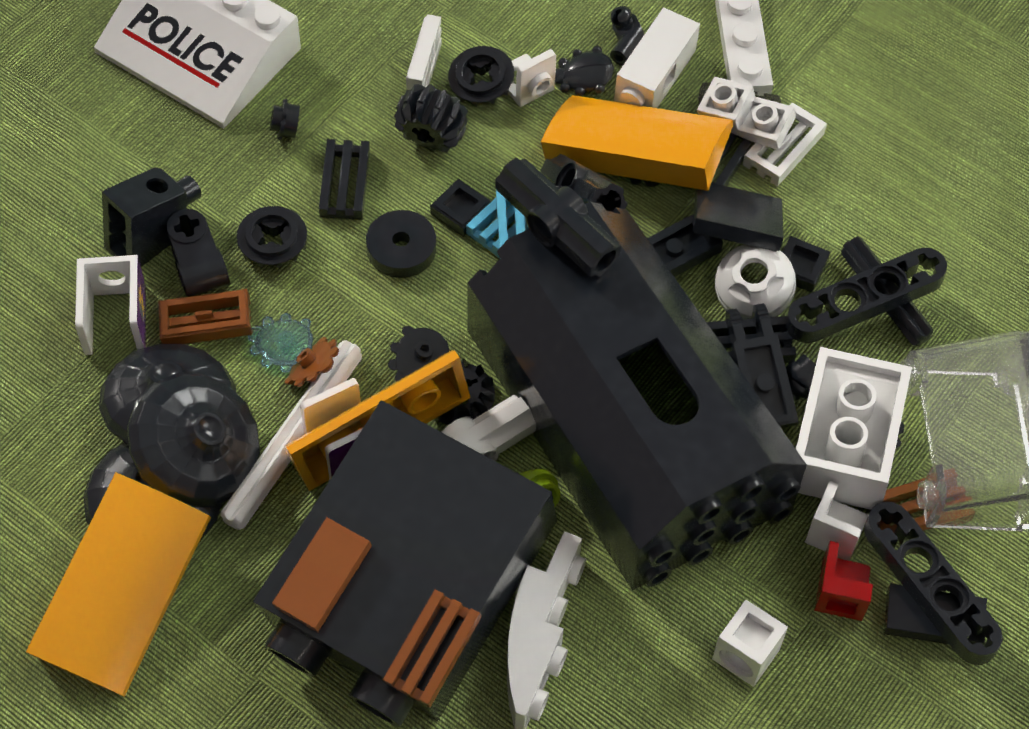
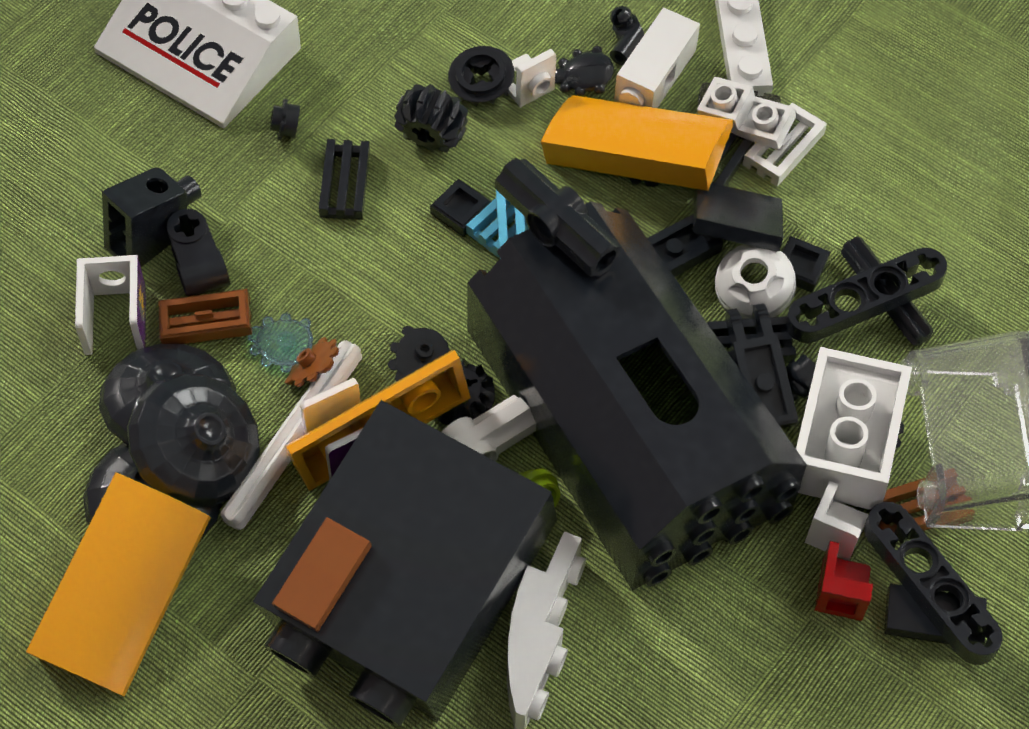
(272, 221): black gear -> none
(401, 260): black piece -> none
(425, 52): white tile -> none
(453, 609): dark orange tile -> none
(585, 182): black piece -> none
(749, 643): white brick -> none

